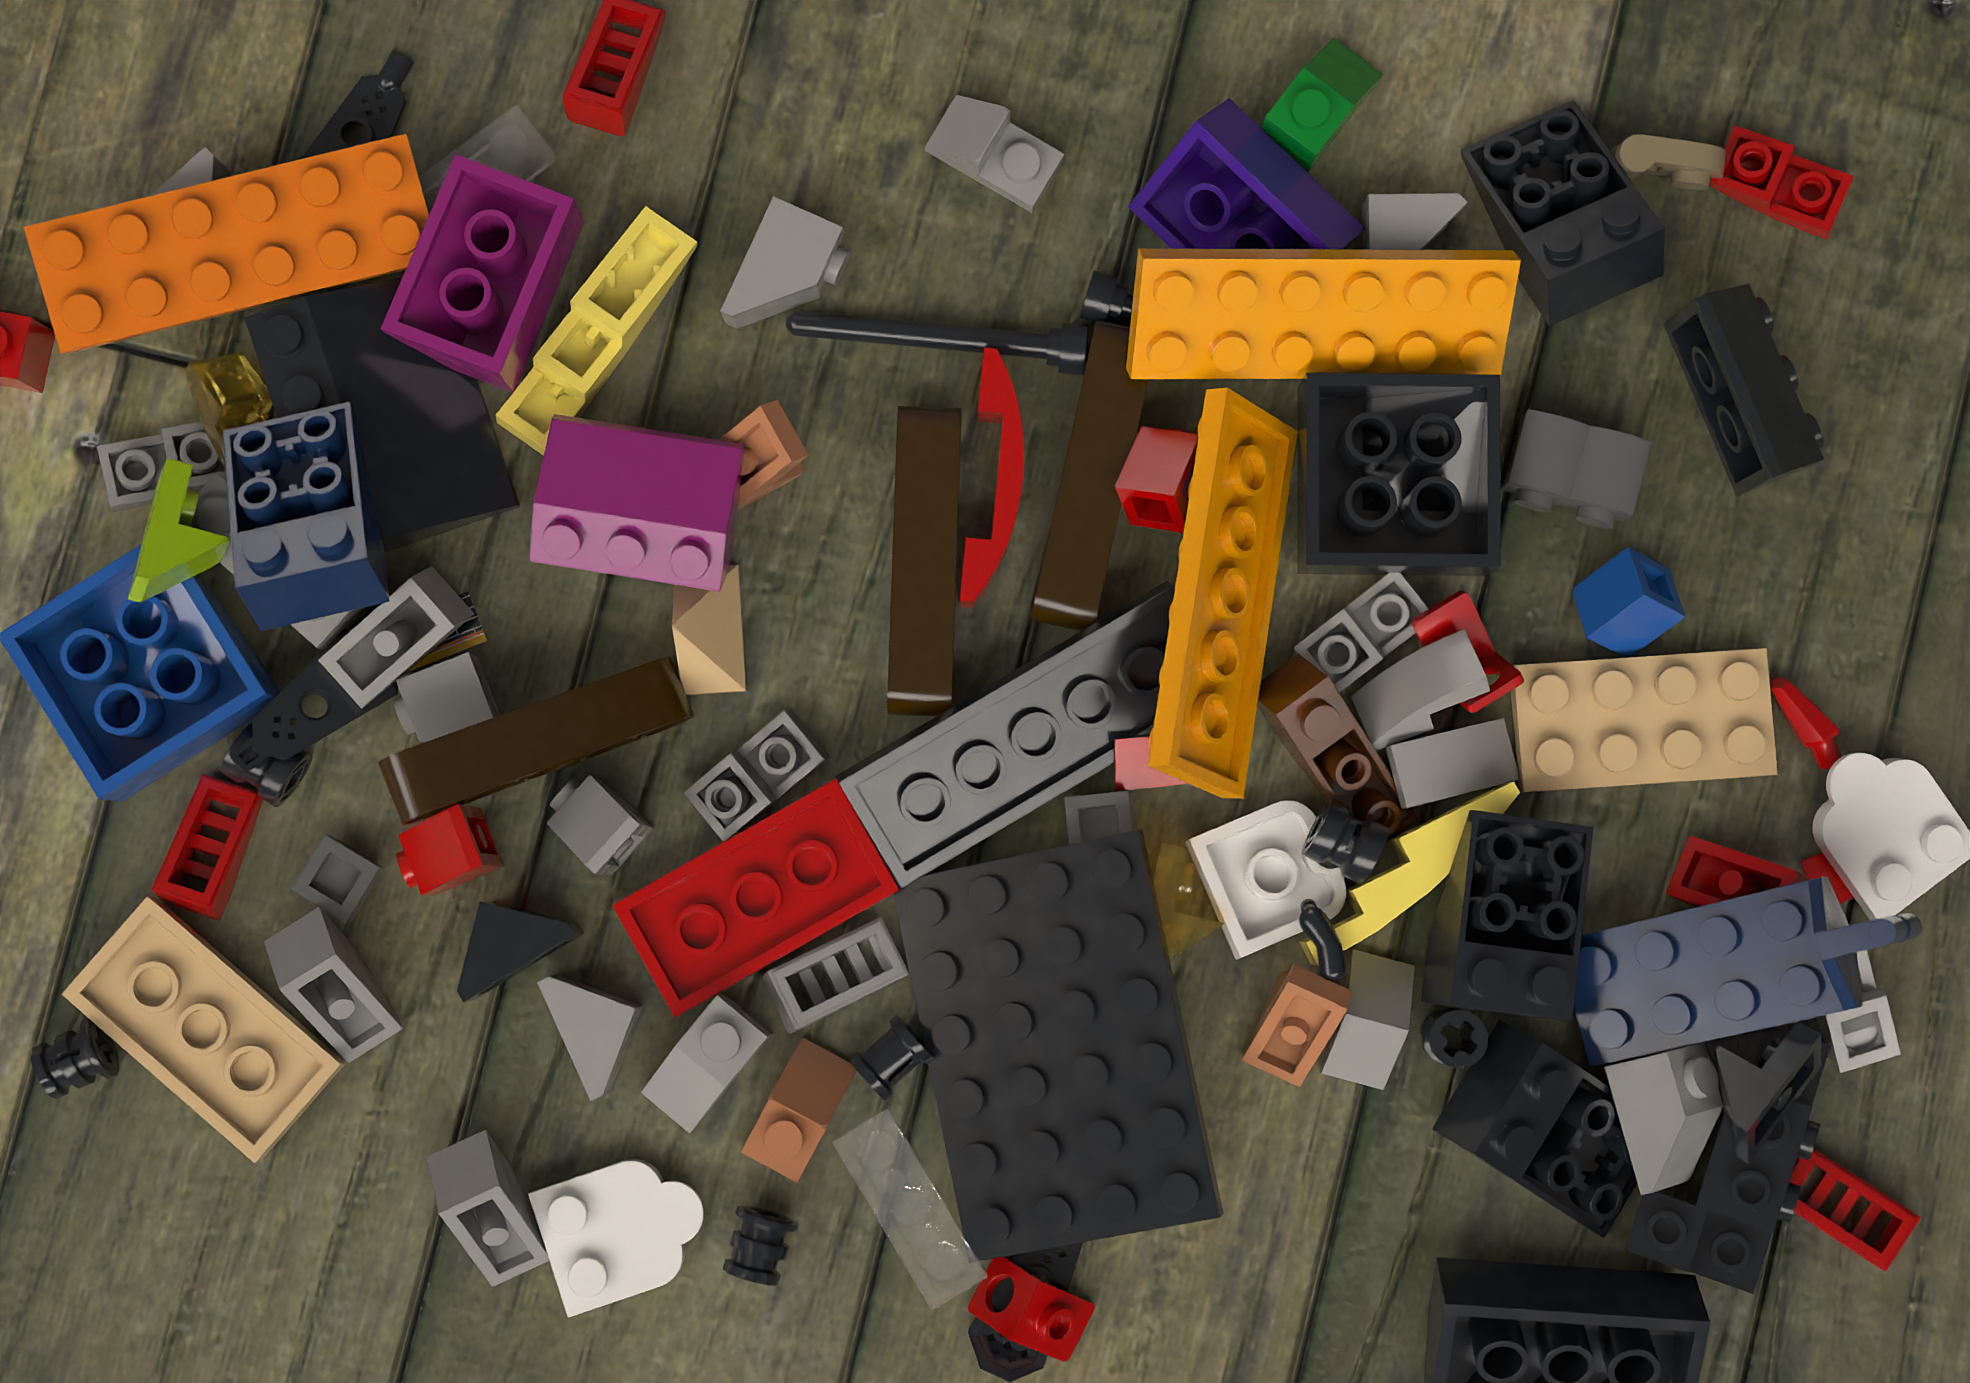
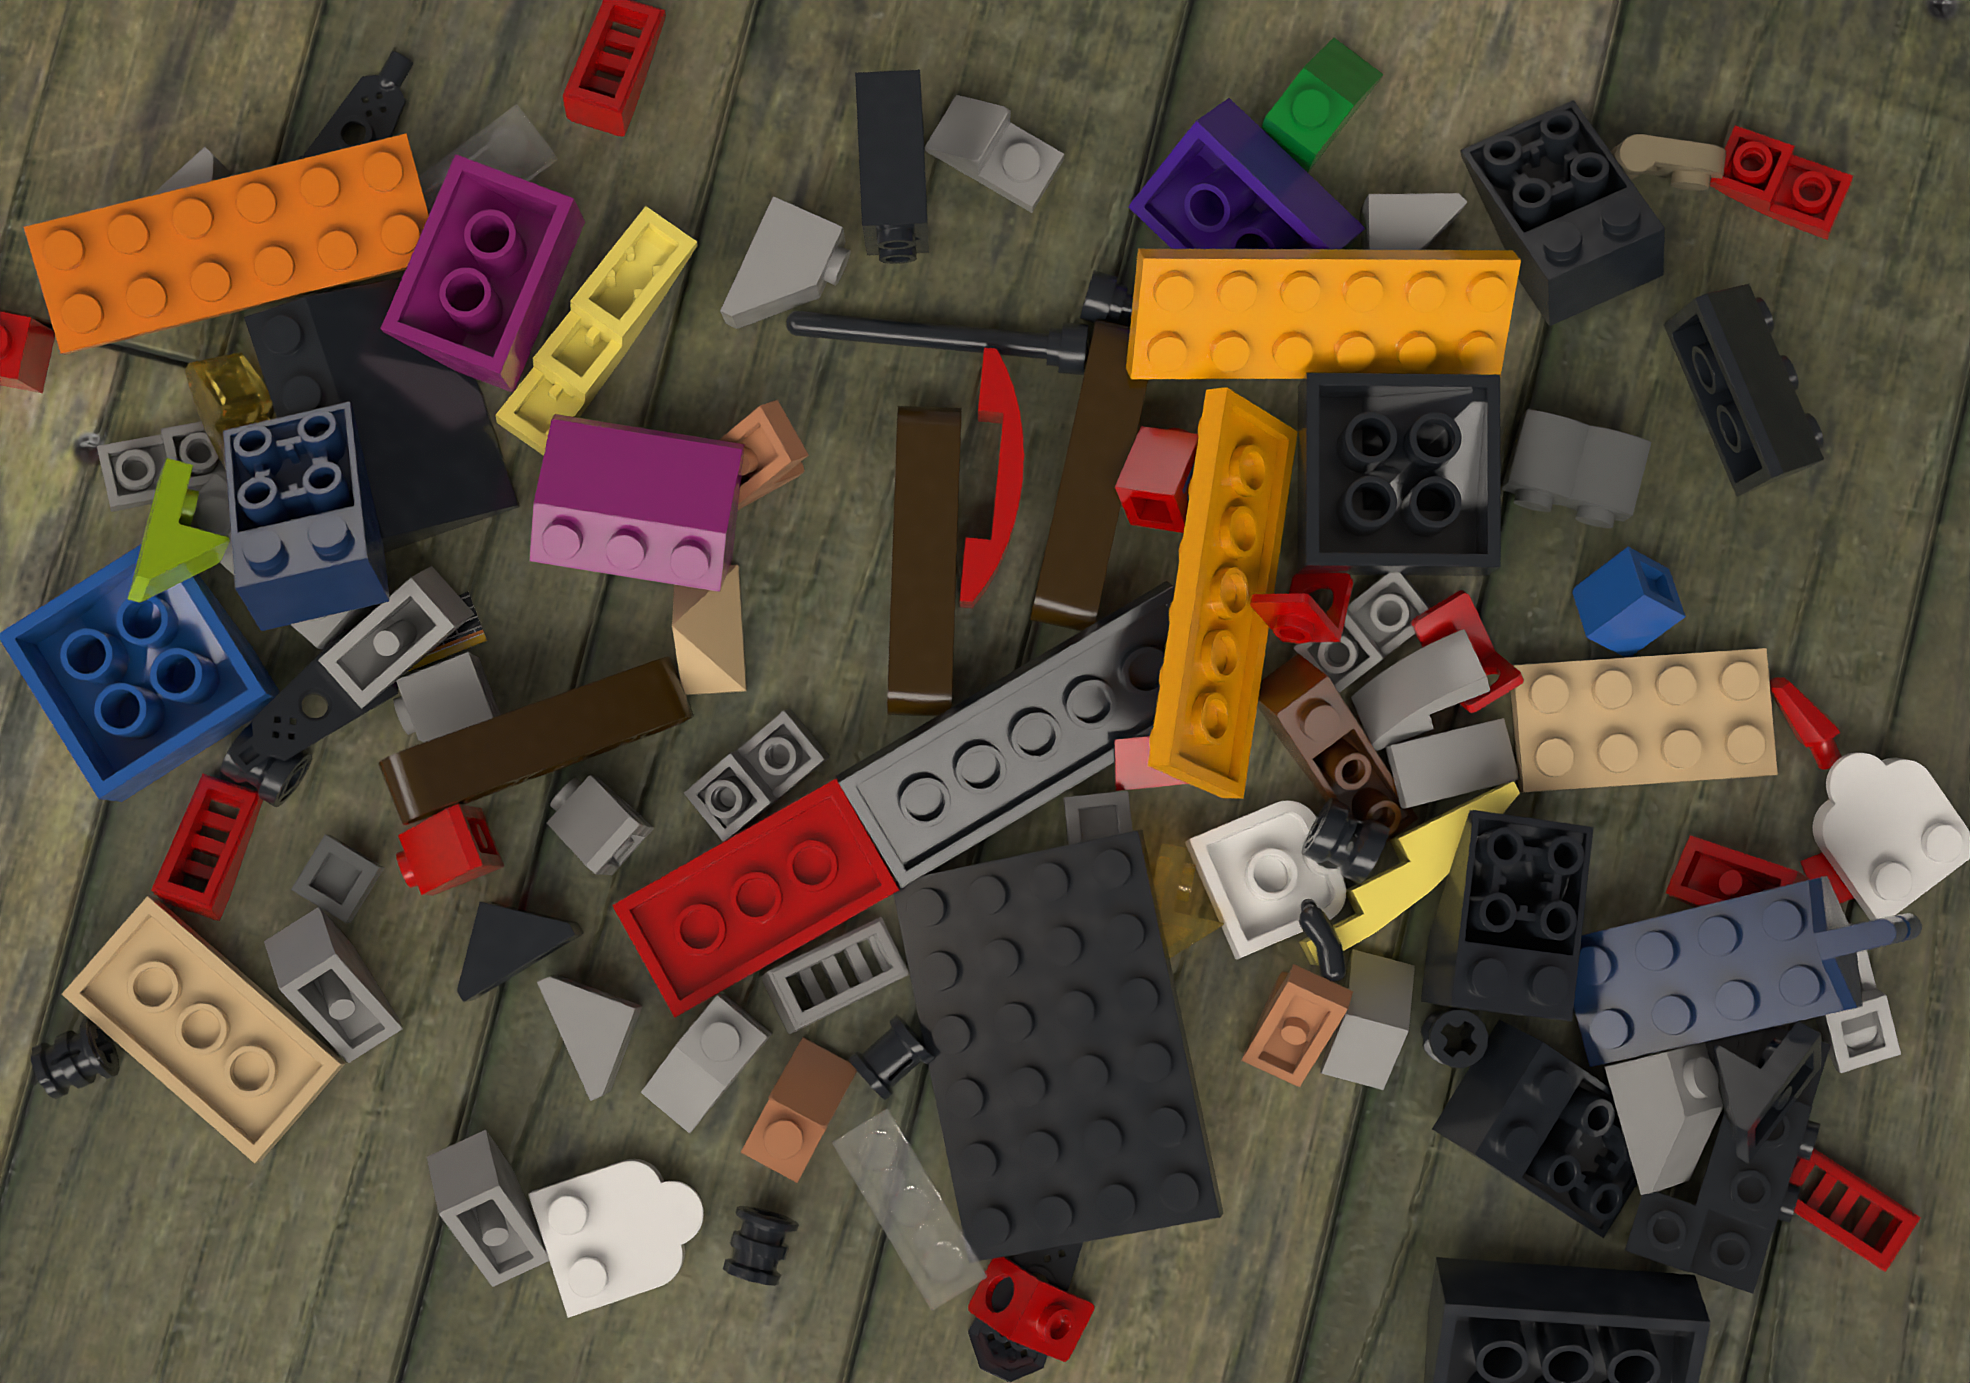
(892, 164): none -> black window
(1298, 617): none -> red bracket

